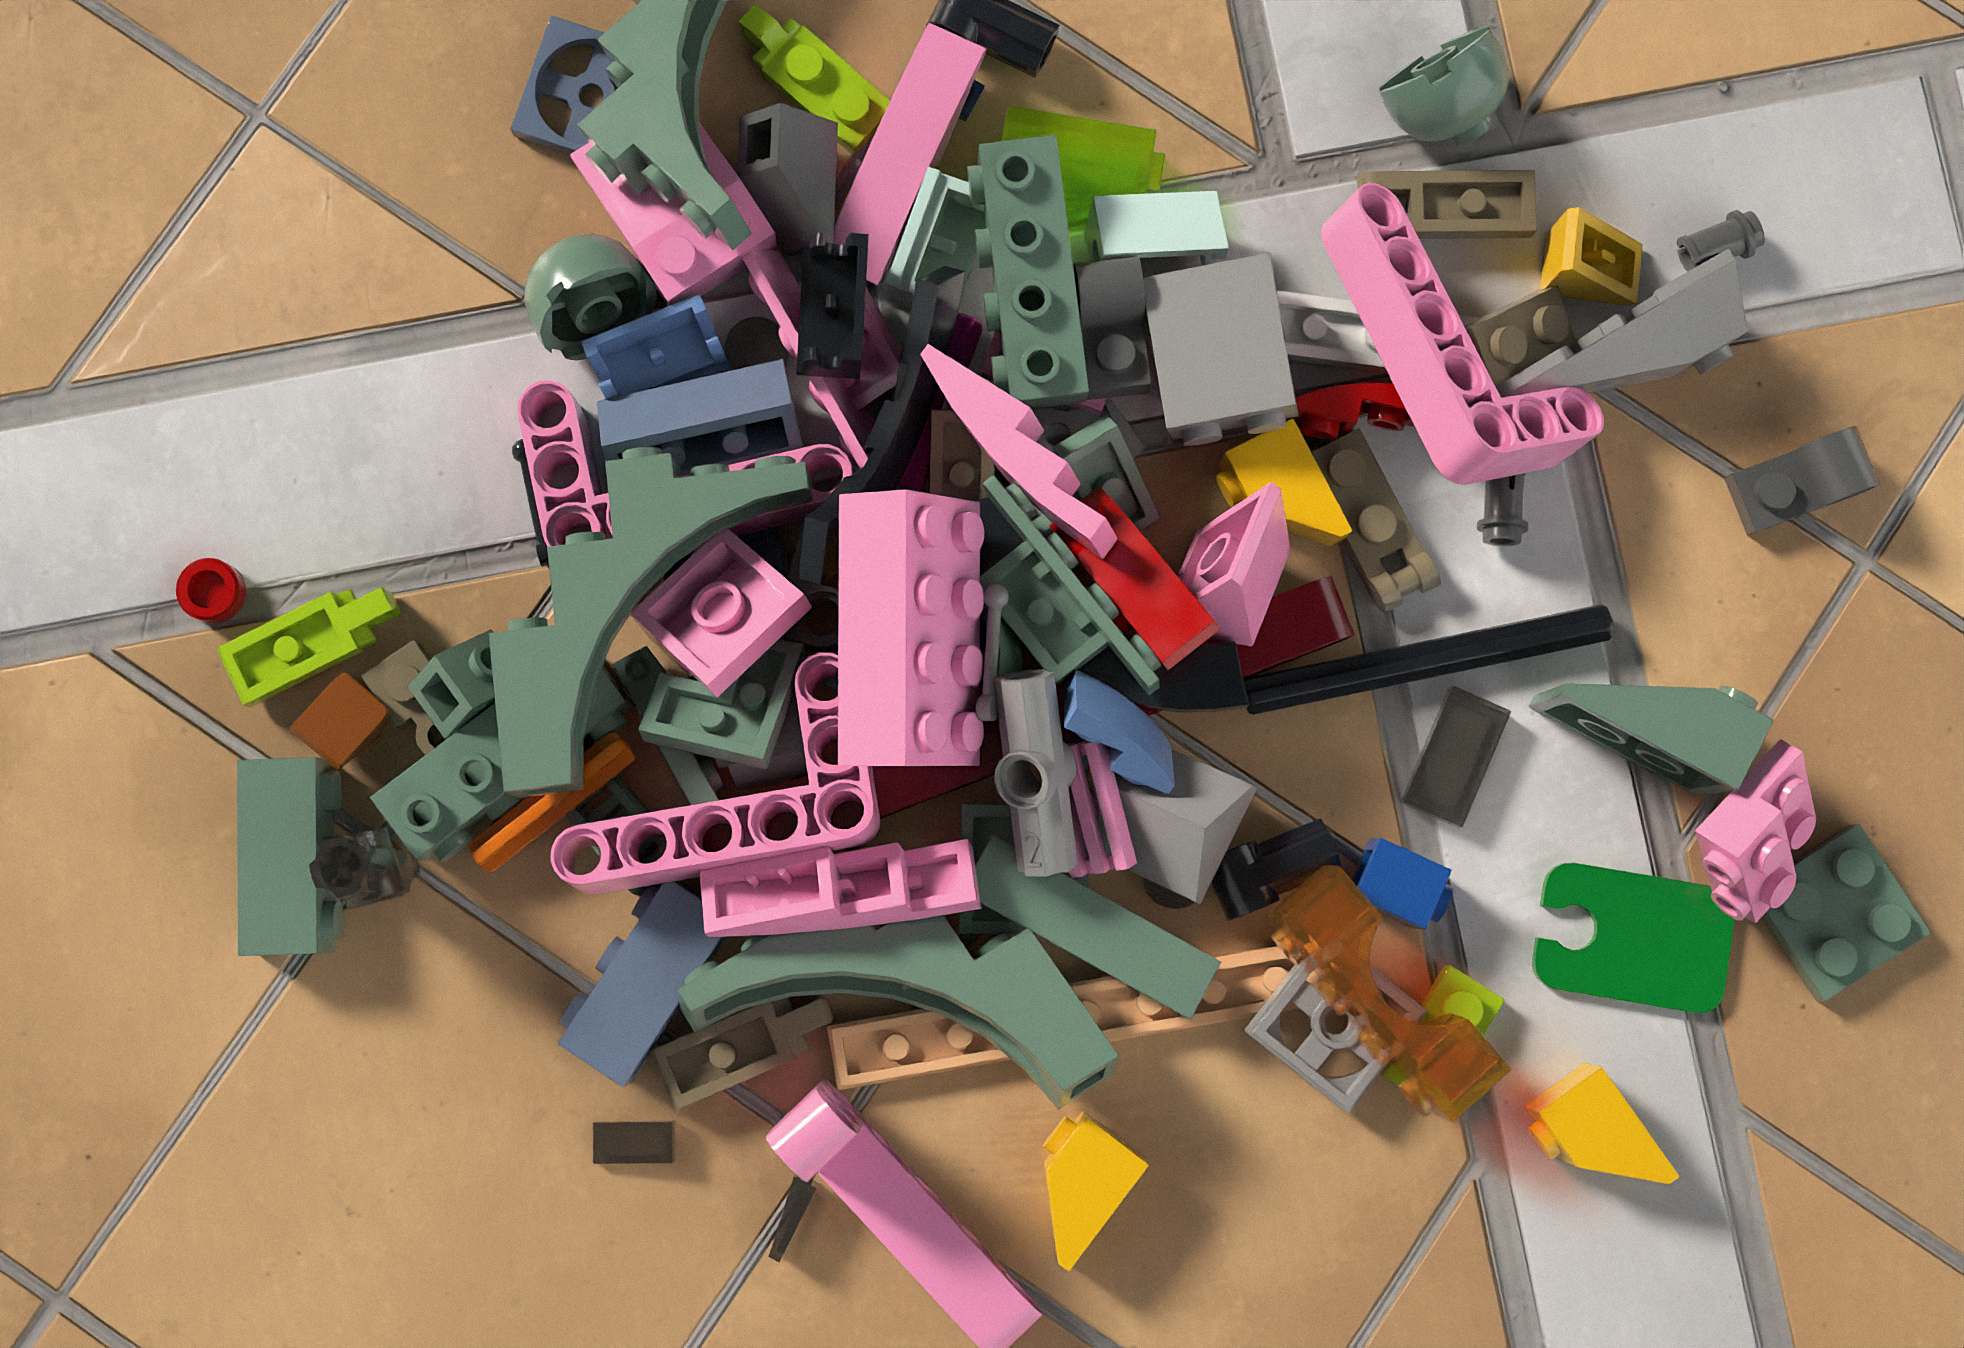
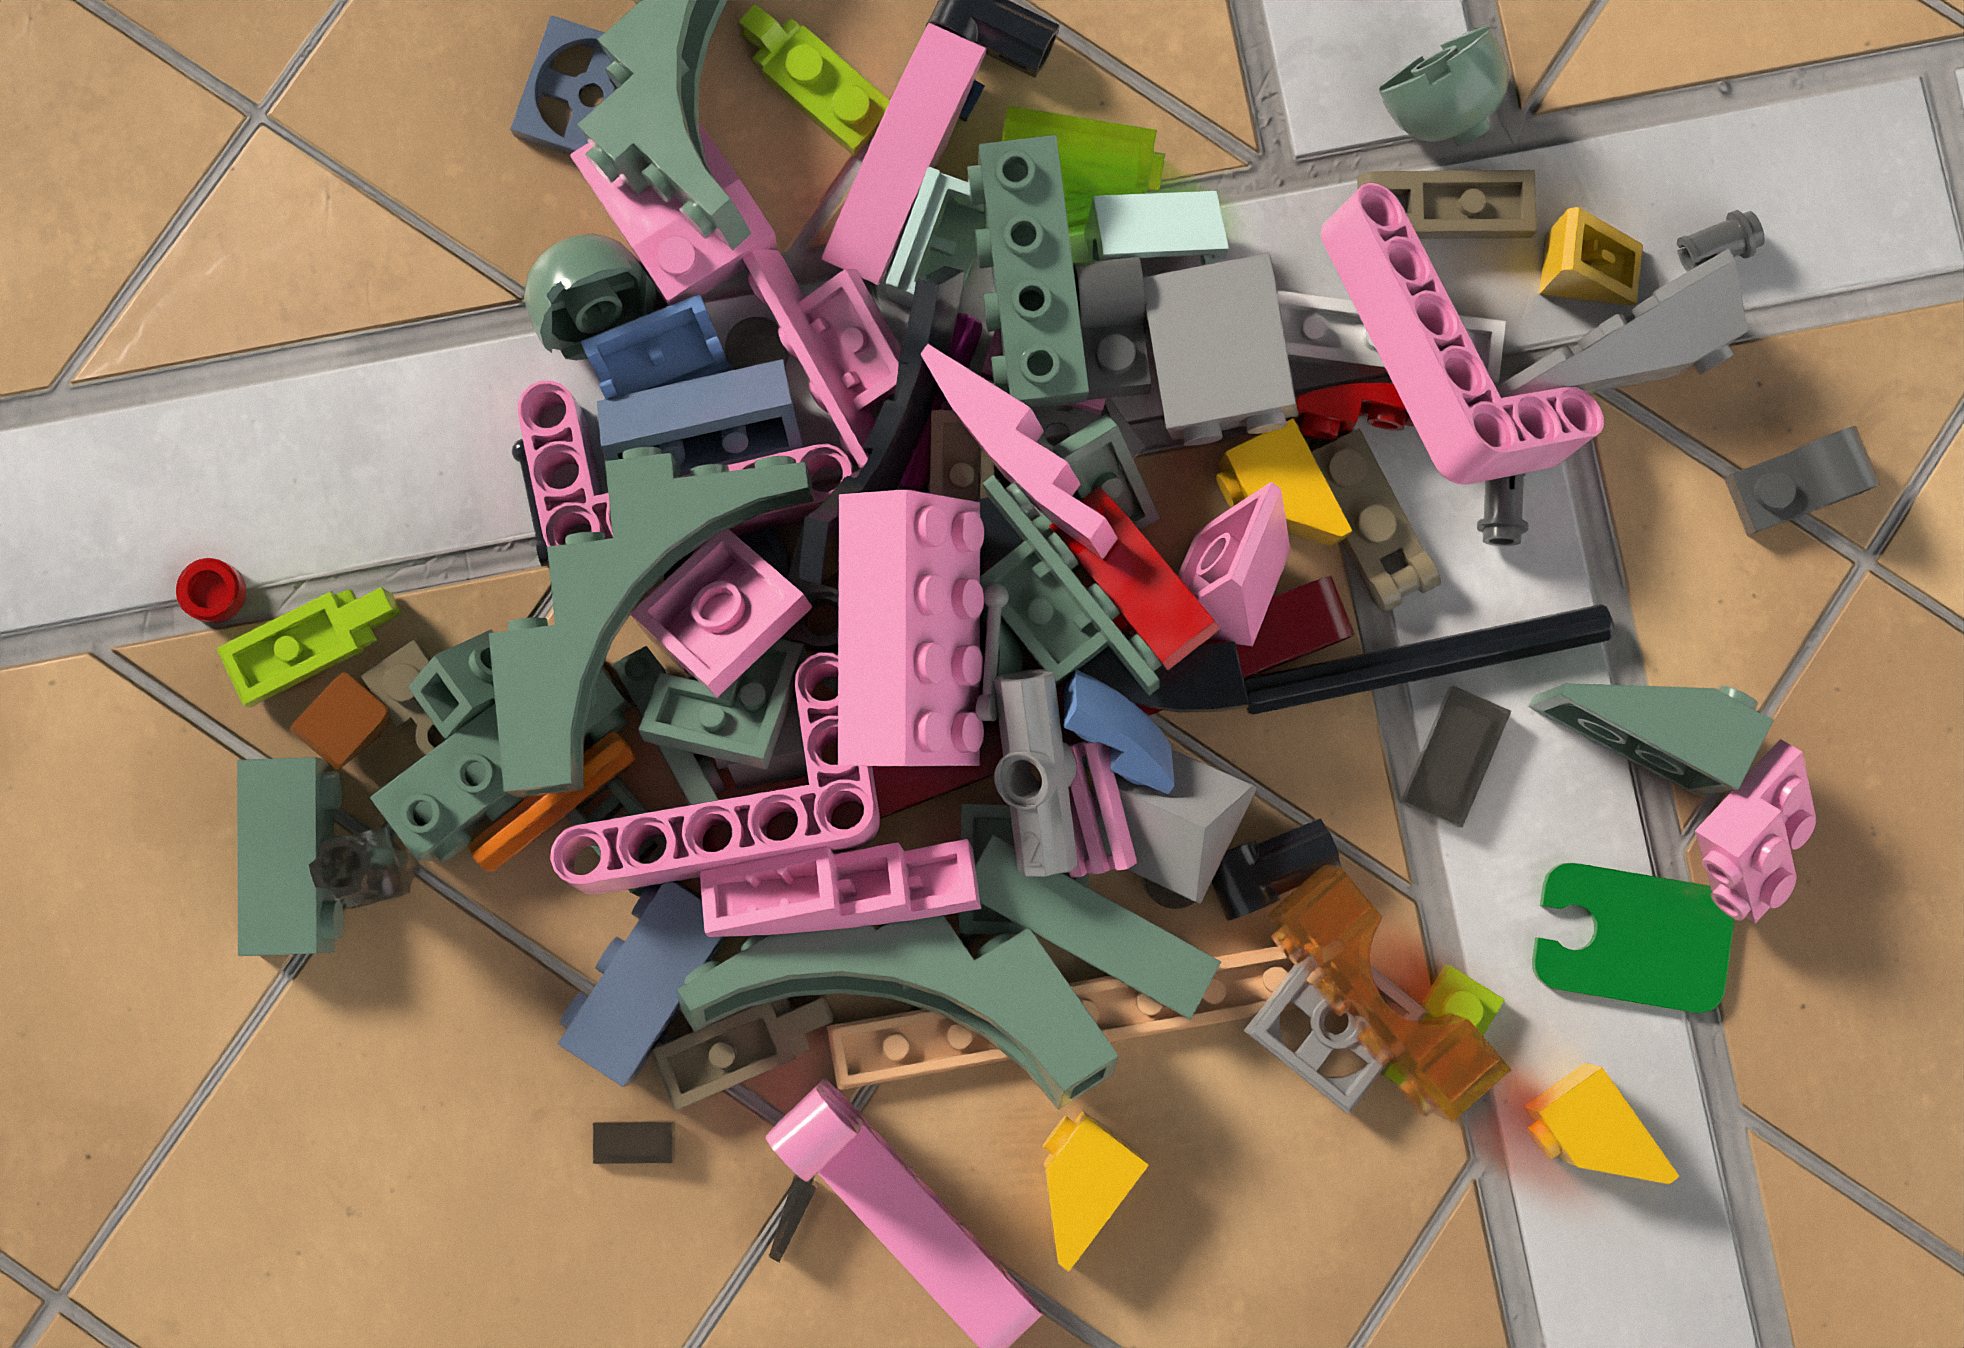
(790, 172): dark grey slope -> none
(832, 307): black hinge -> none
(1403, 884): blue brick -> none
(1521, 333): dark tan plate -> none
(1843, 914): sand green plate -> none

